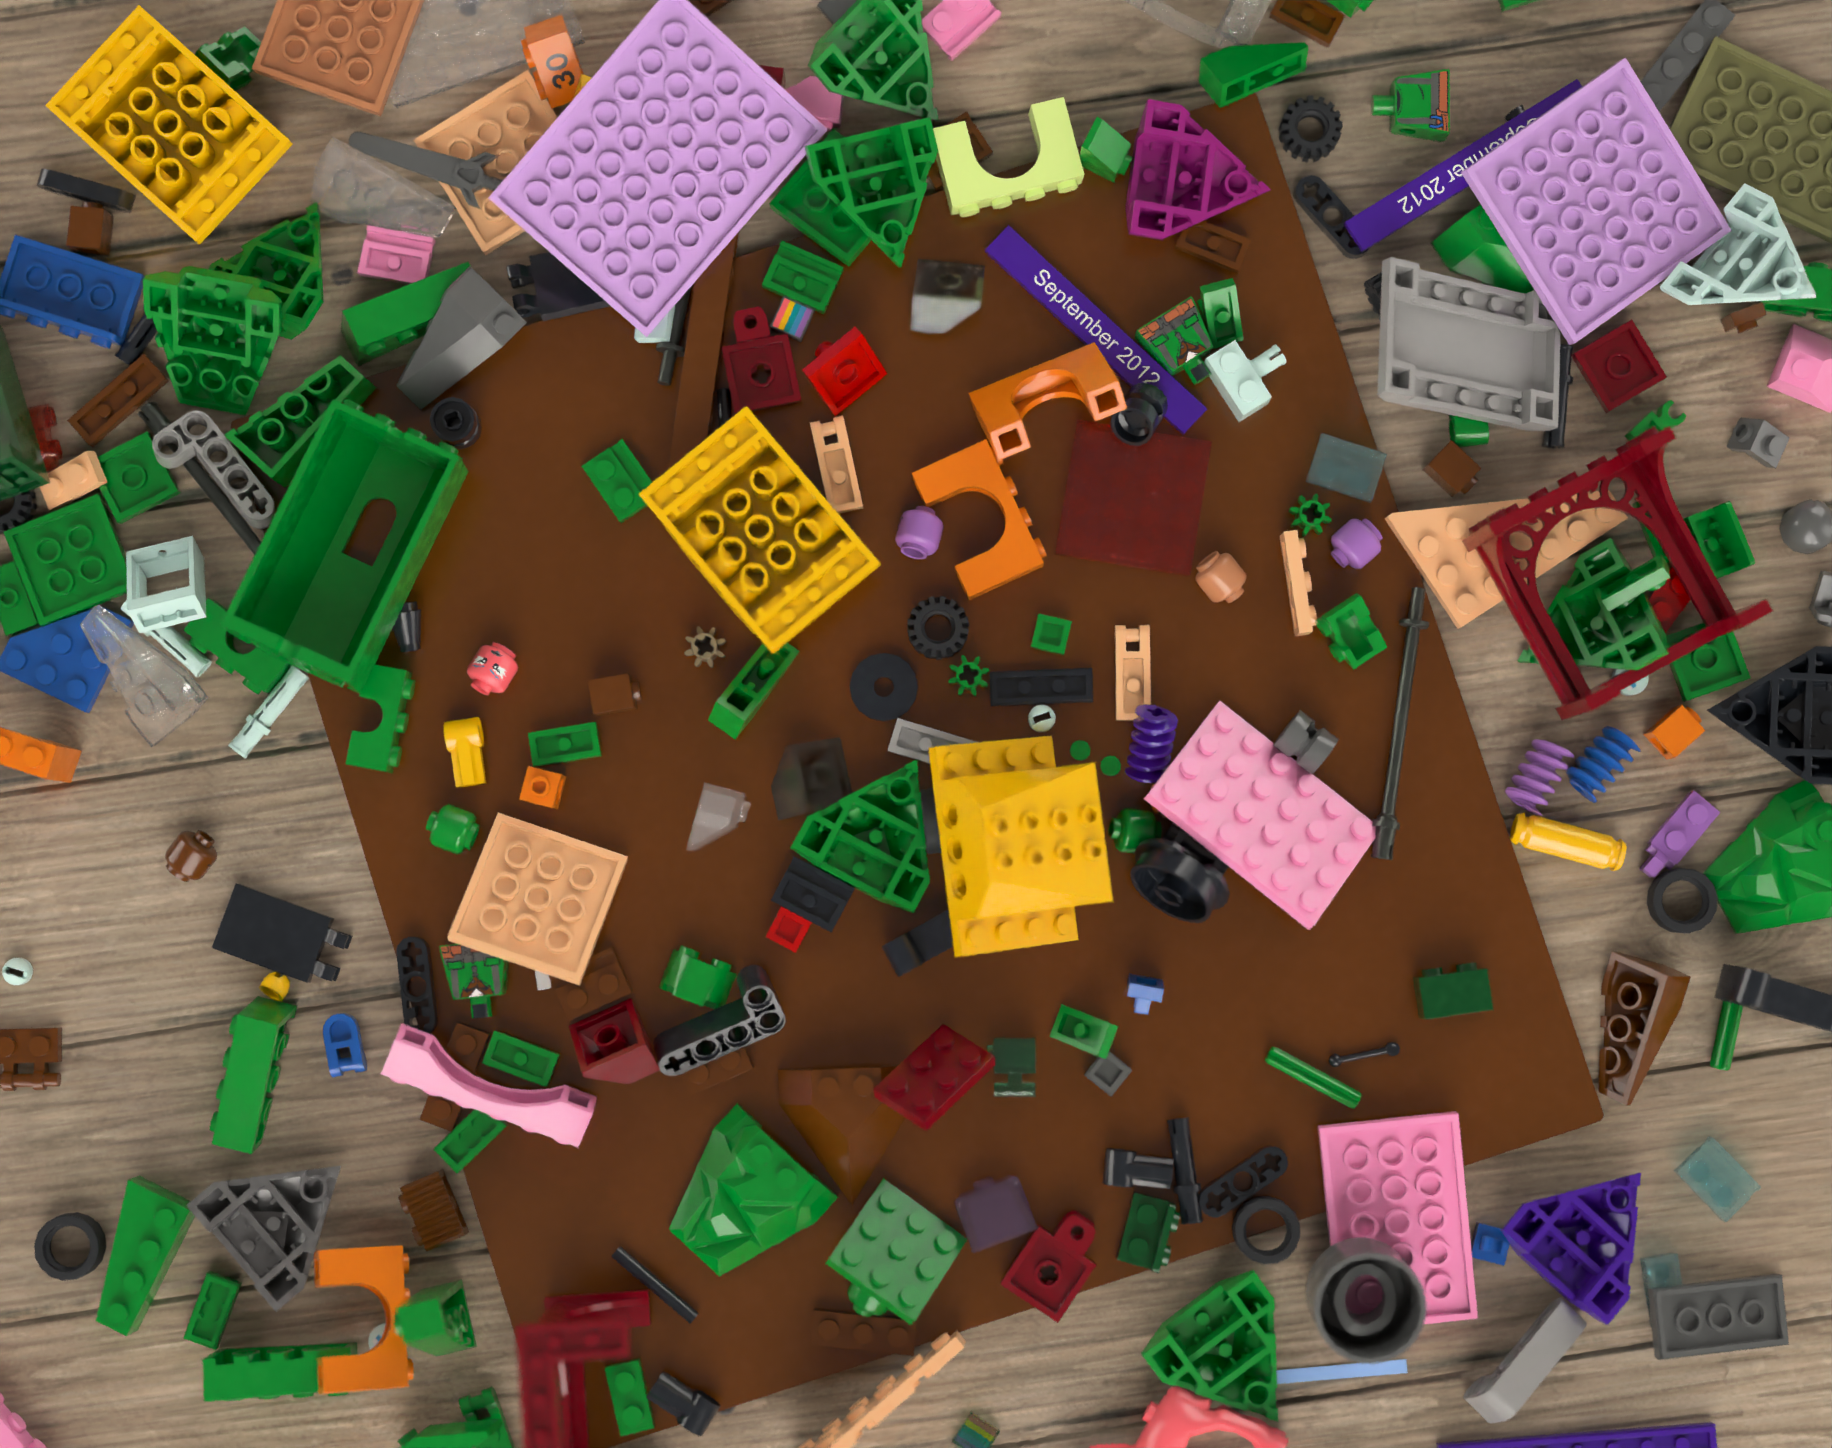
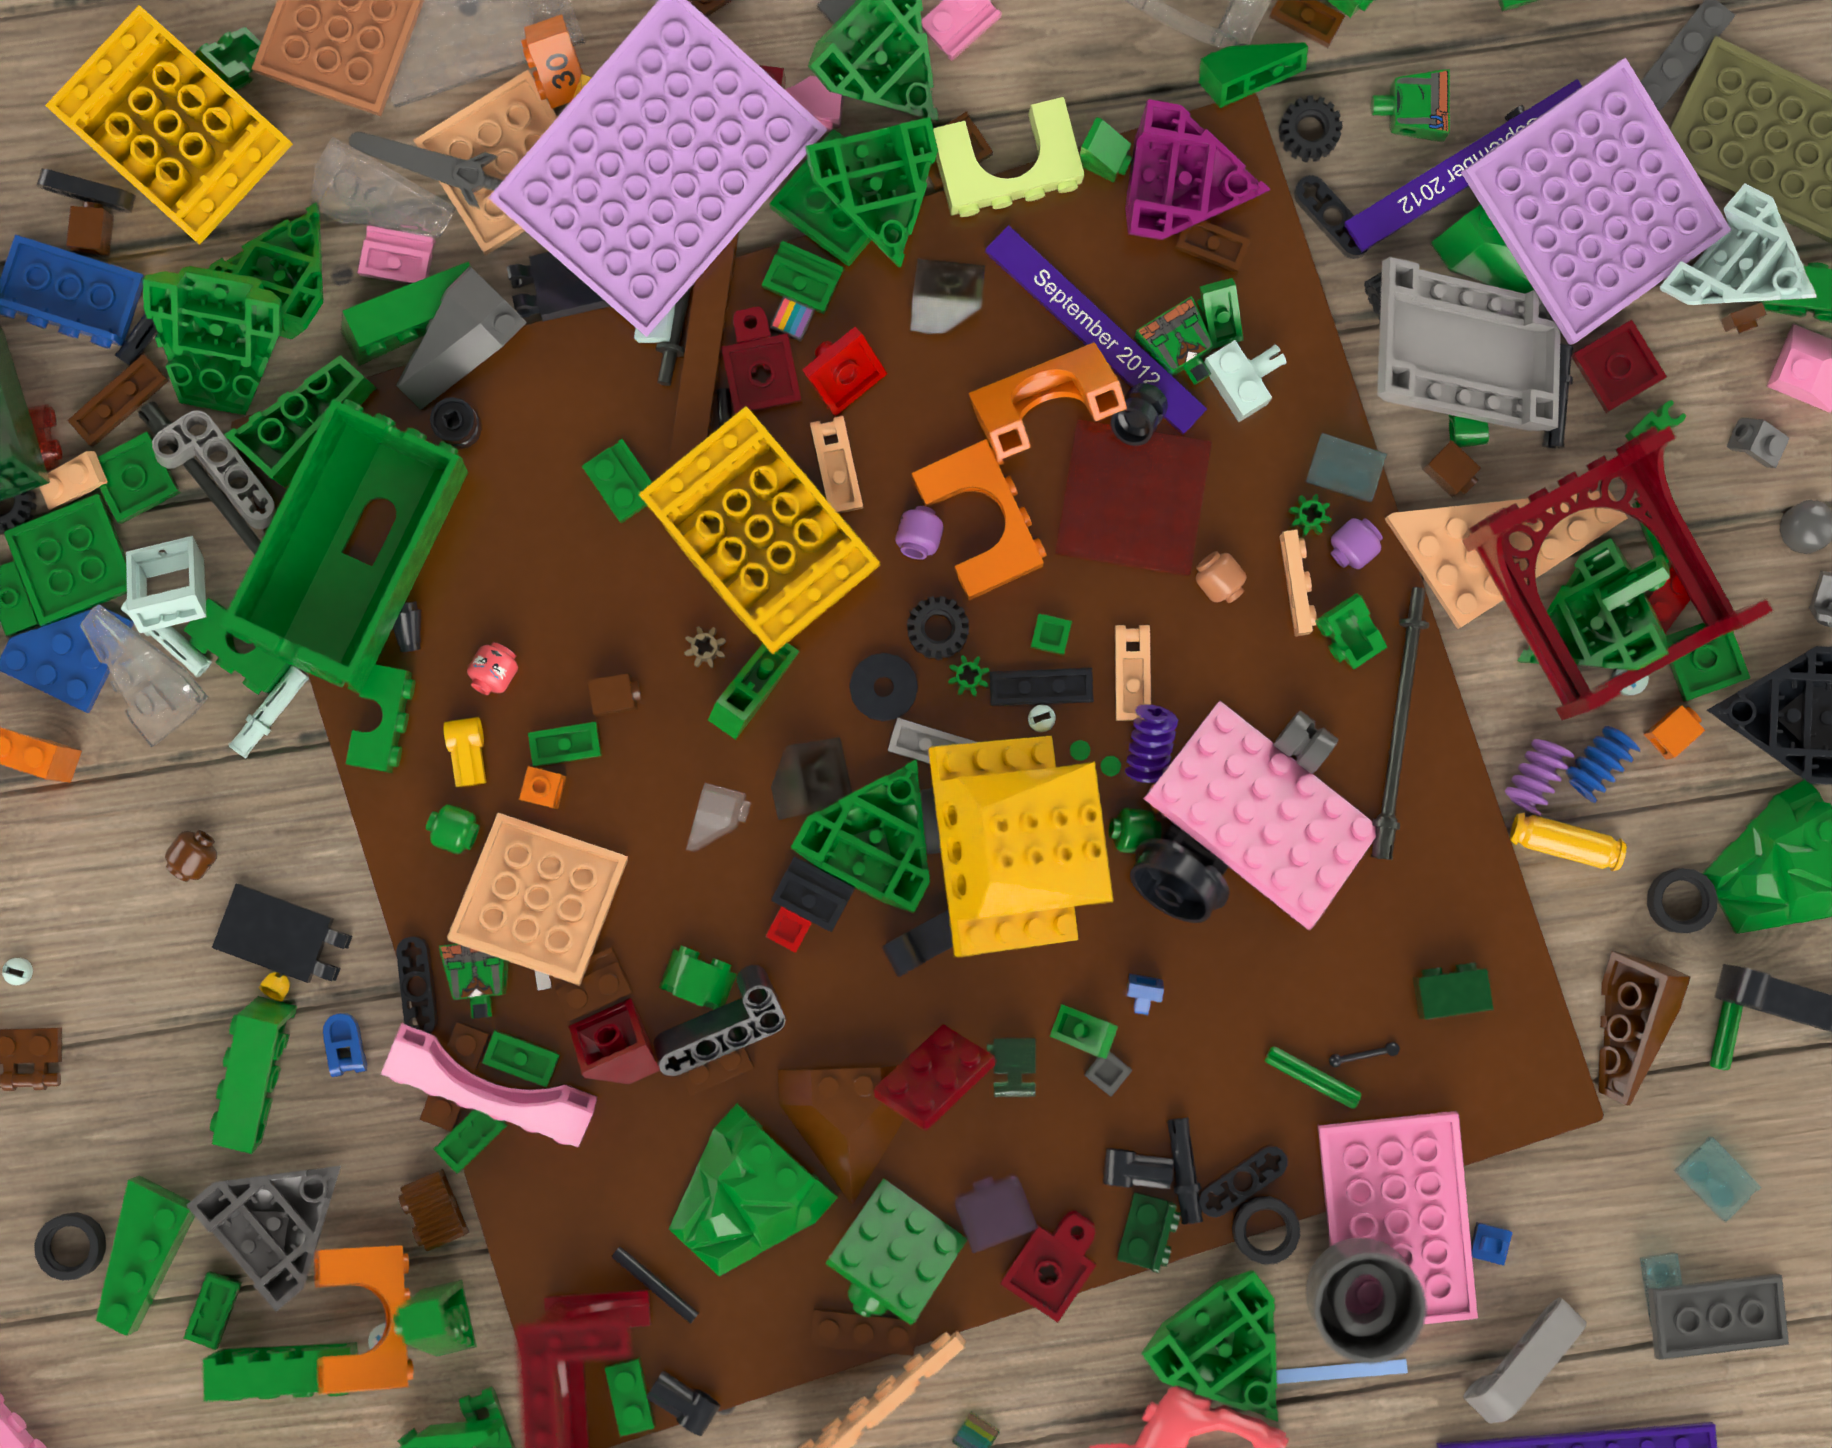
(1582, 1243): dark purple wedge -> none
(1678, 833): medium lavender hinge -> none
(1721, 539): green bracket -> none

